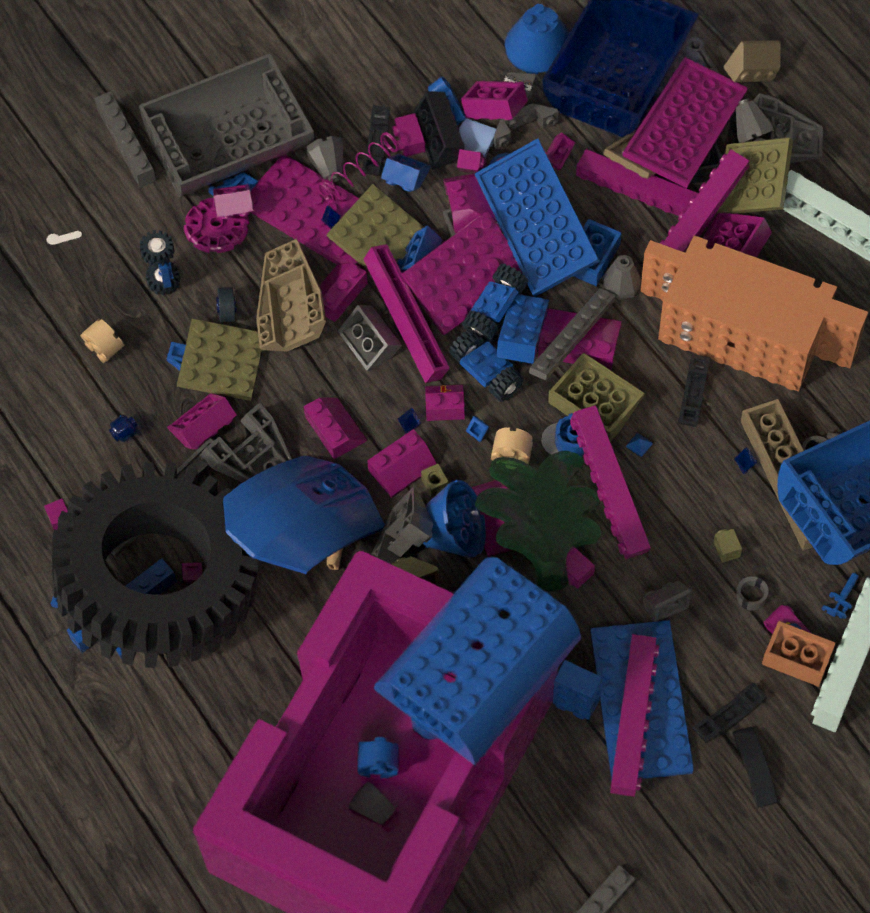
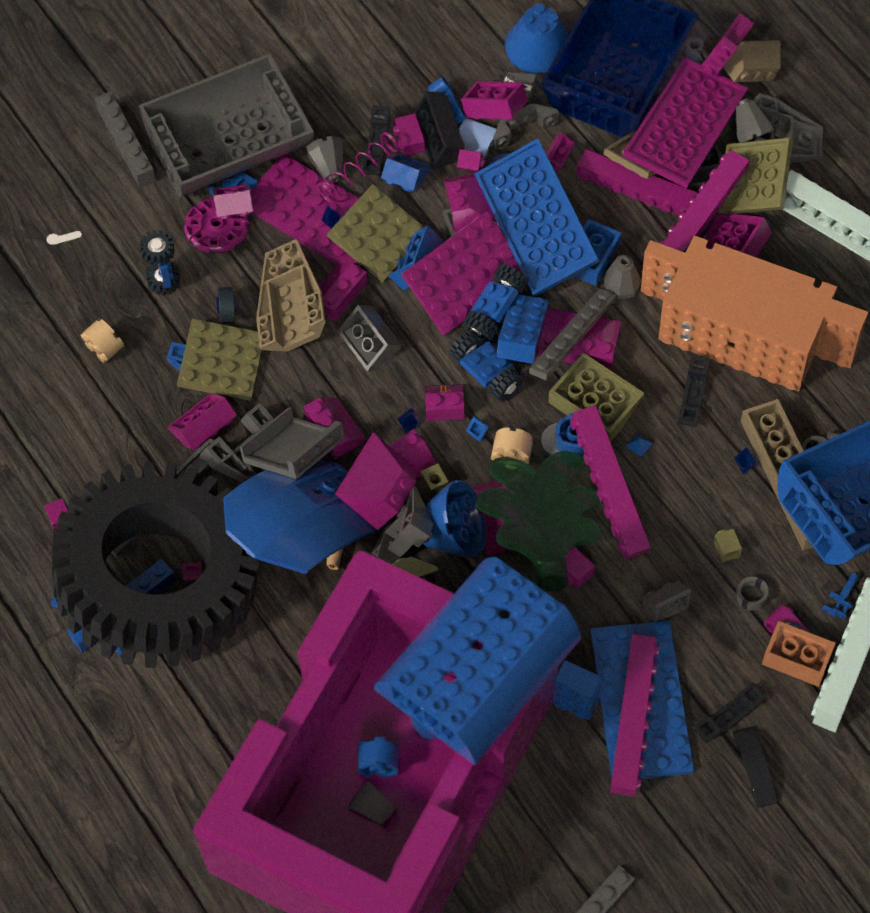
(123, 428): clear blue head -> none
(290, 445): none -> dark grey panel
(377, 483): none -> magenta slope
(406, 313): magenta brick -> none
(727, 45): none -> magenta arch

